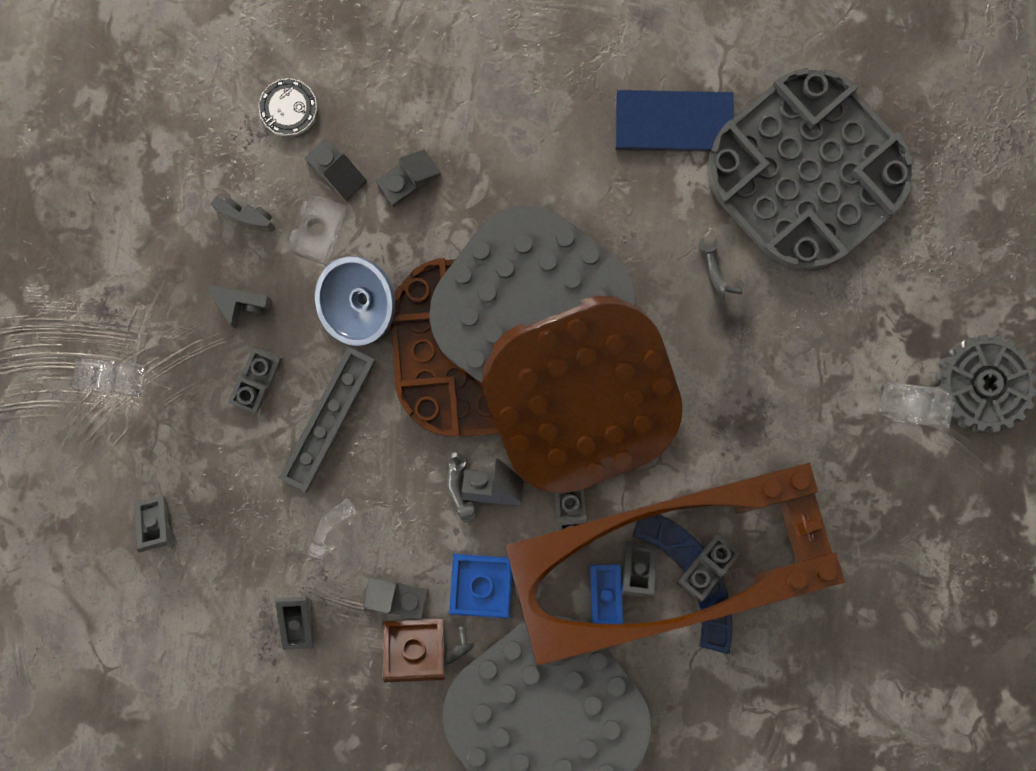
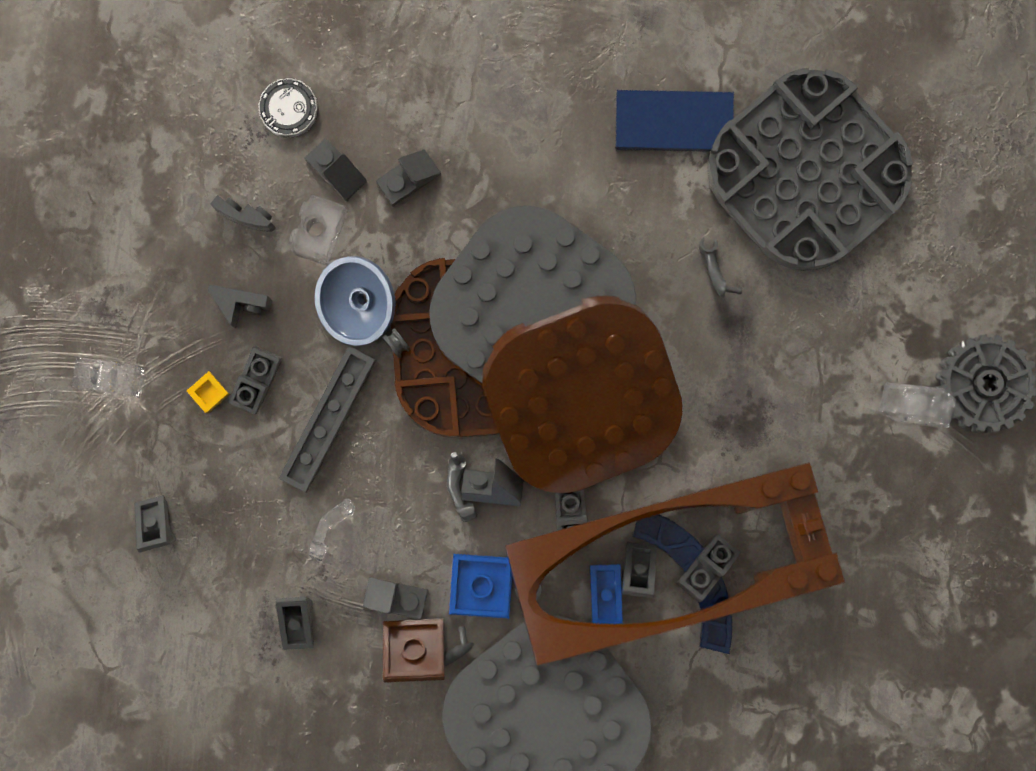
(208, 392): none -> yellow plate
(396, 343): none -> dark grey bush

